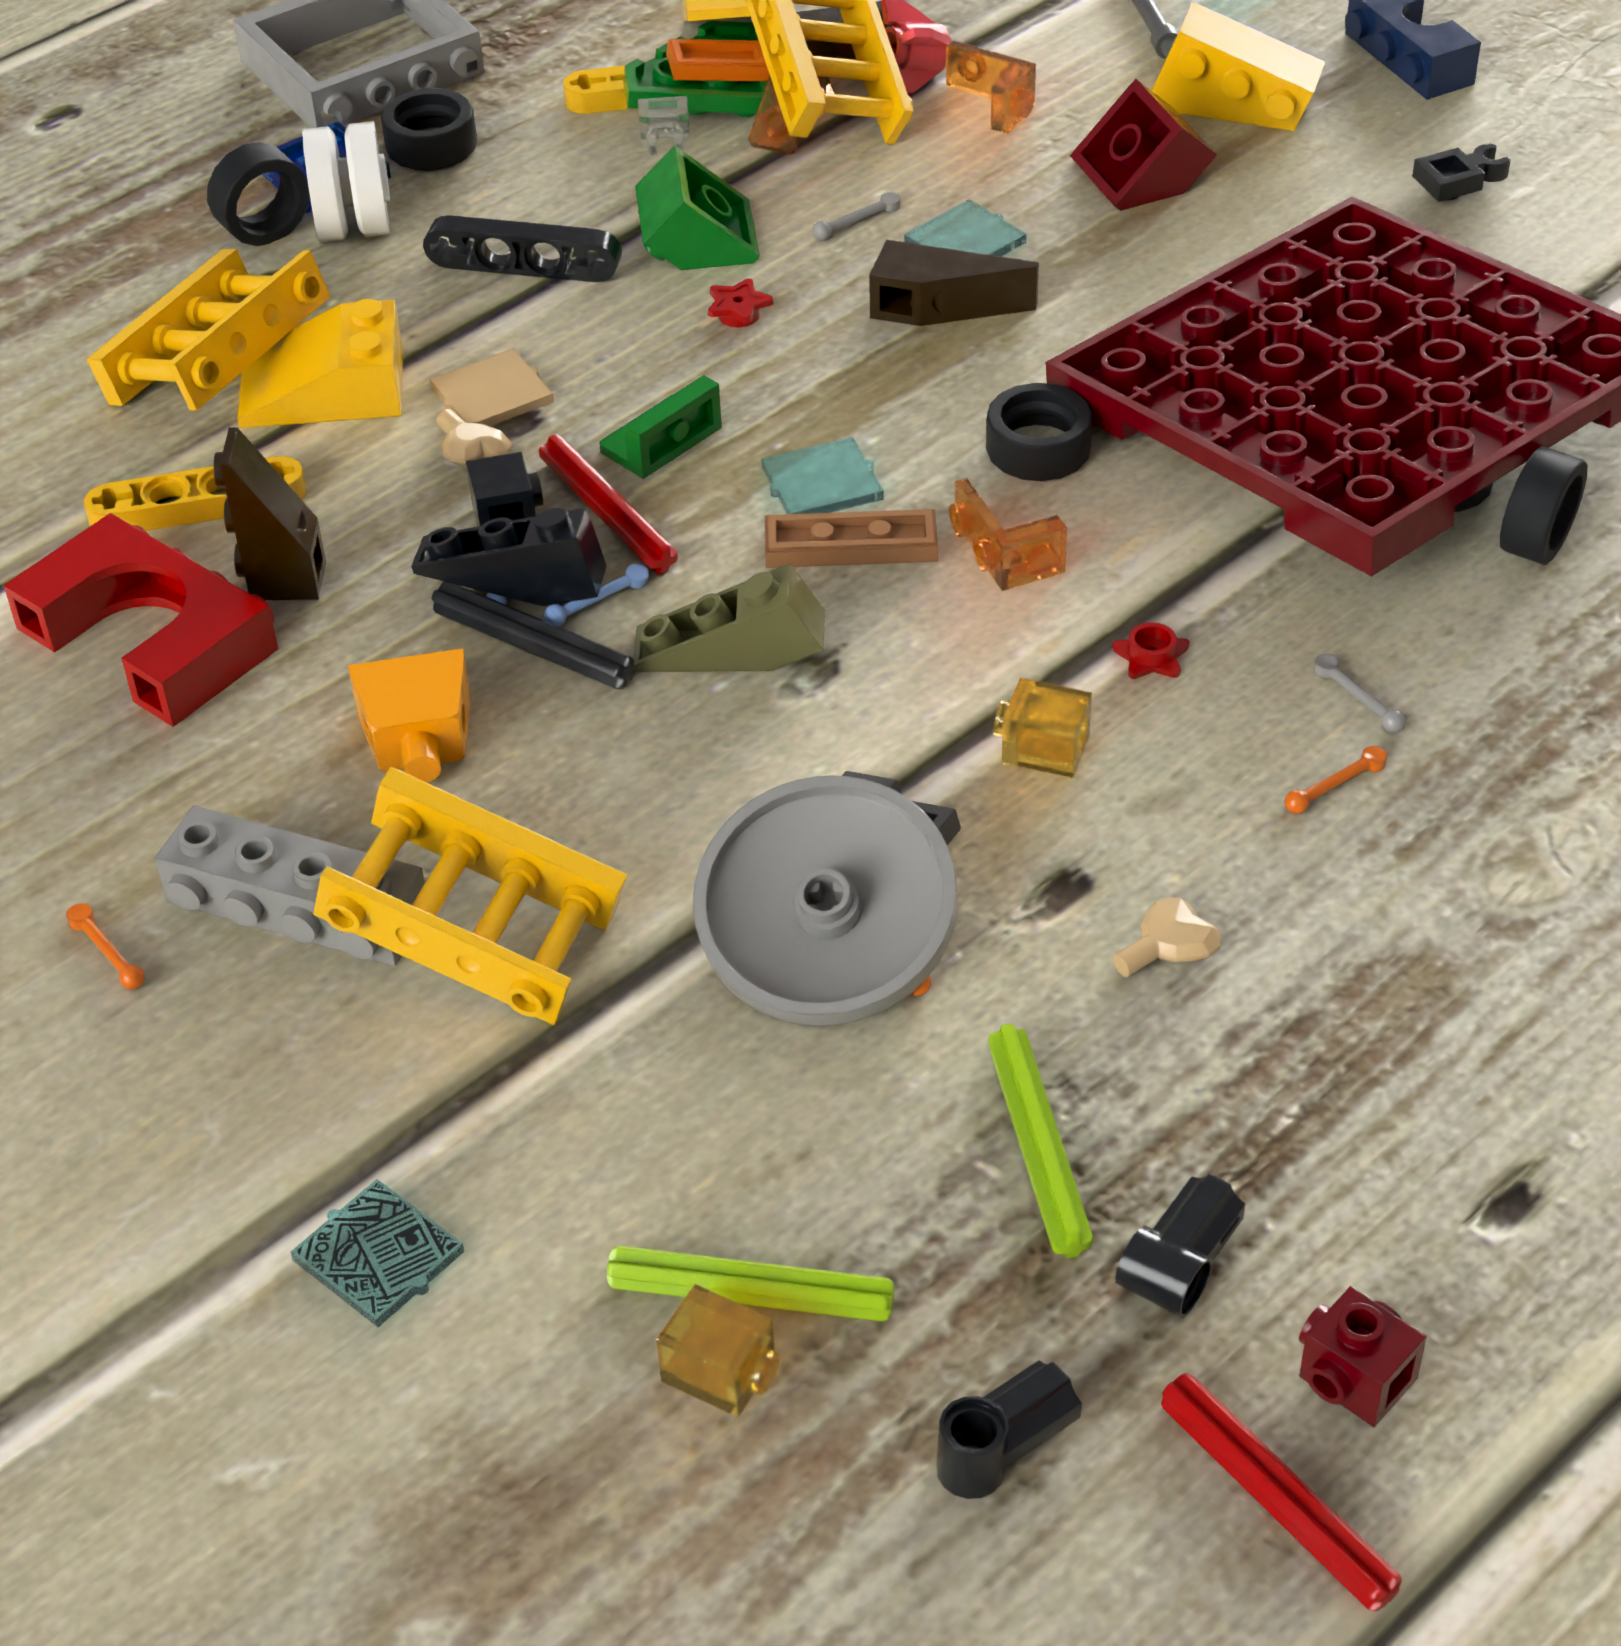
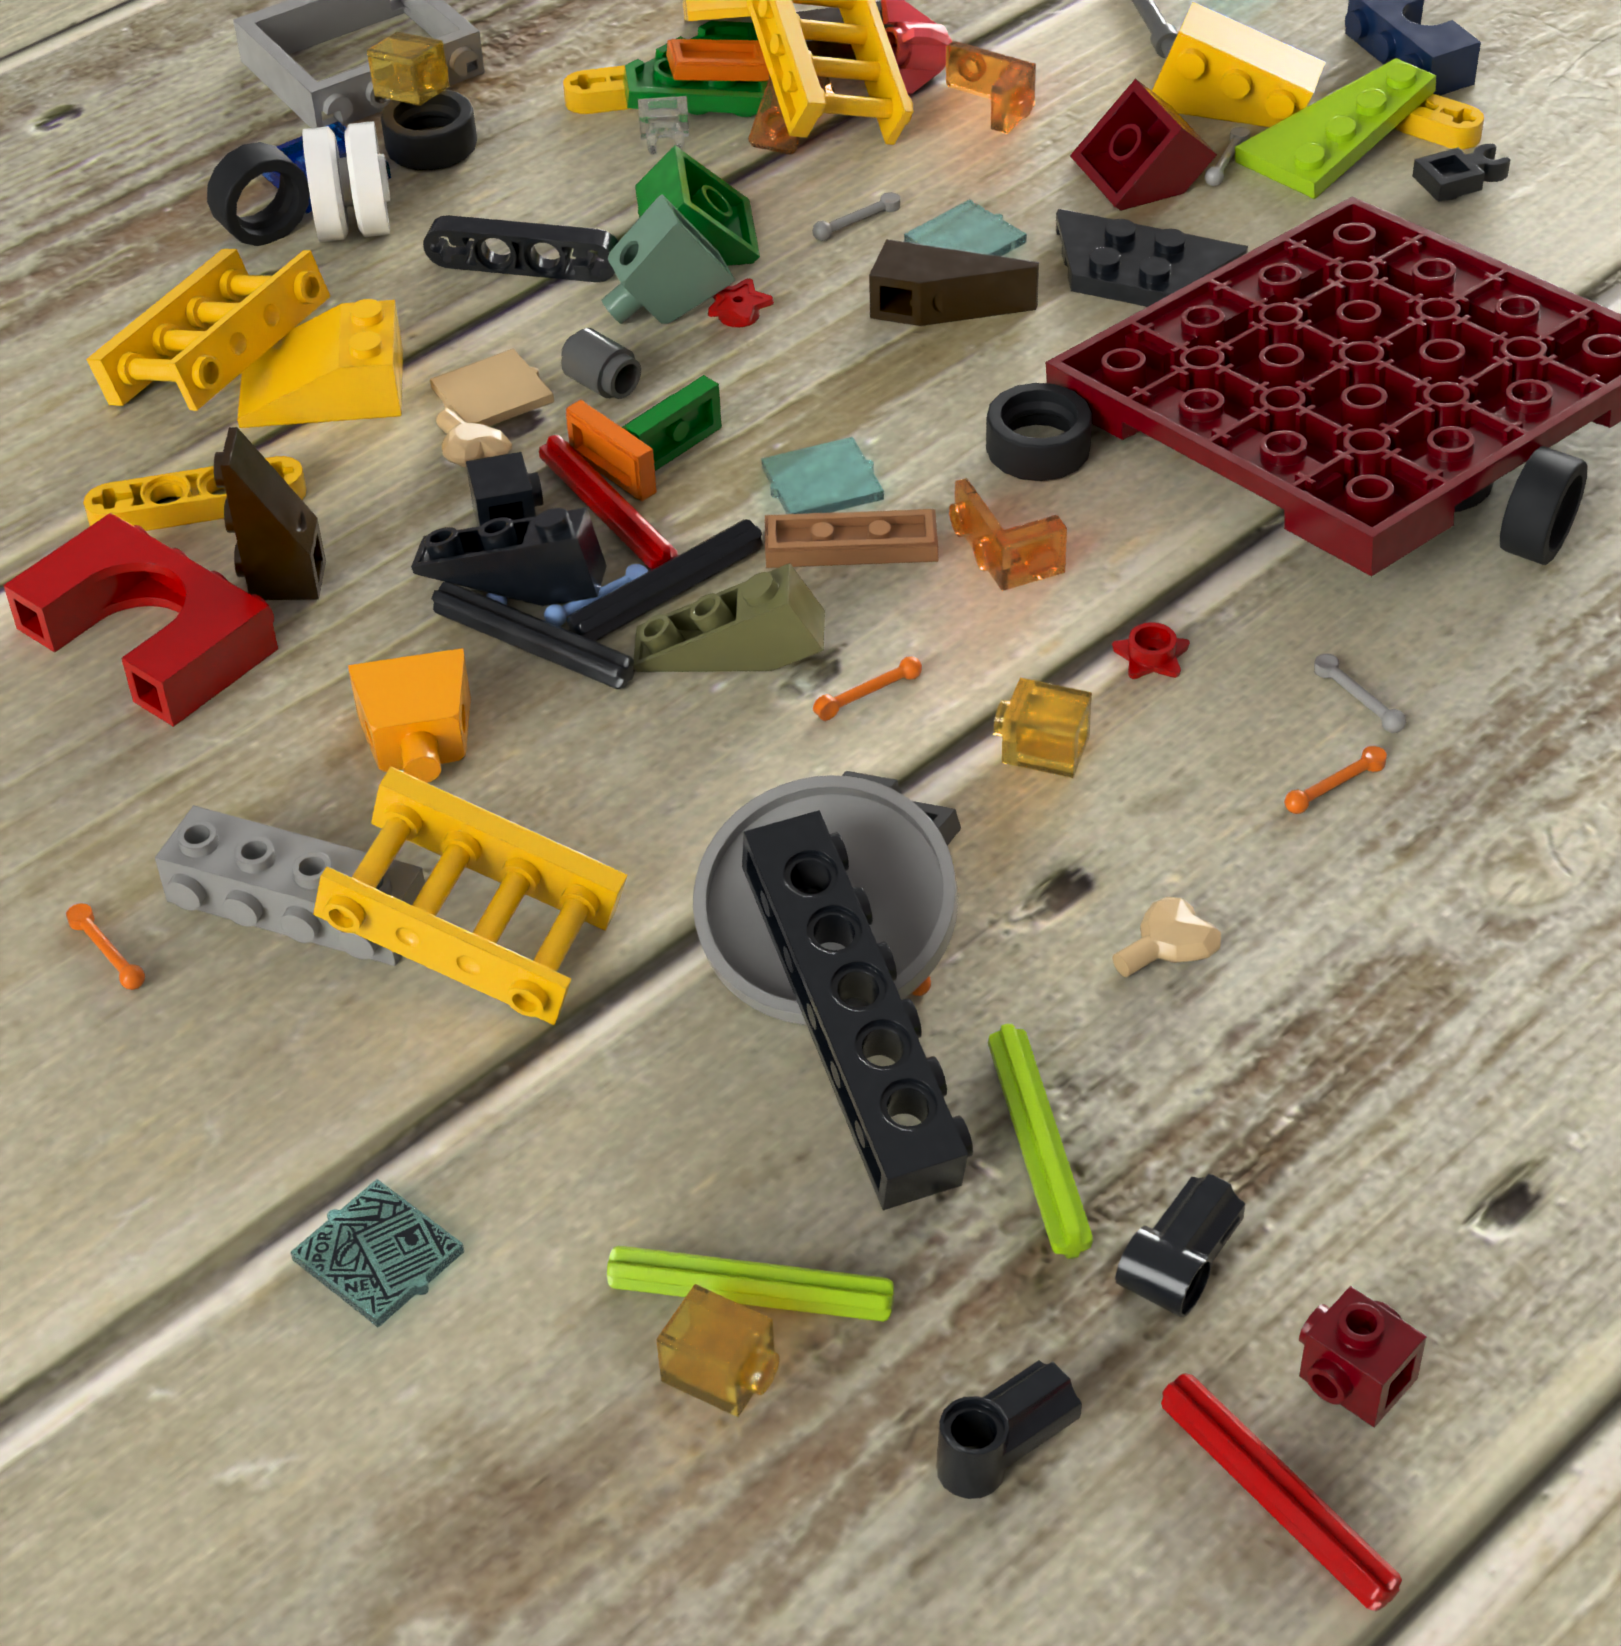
(408, 68): none -> clear yellow brick
(600, 364): none -> dark grey brick
(612, 450): none -> orange tile
(664, 266): none -> sand green torso
(666, 581): none -> black axle
(827, 706): none -> orange hinge
(899, 1159): none -> black brick
(1135, 260): none -> black wing
(1215, 174): none -> light grey hinge
(1336, 131): none -> lime wing
(1445, 123): none -> yellow beam

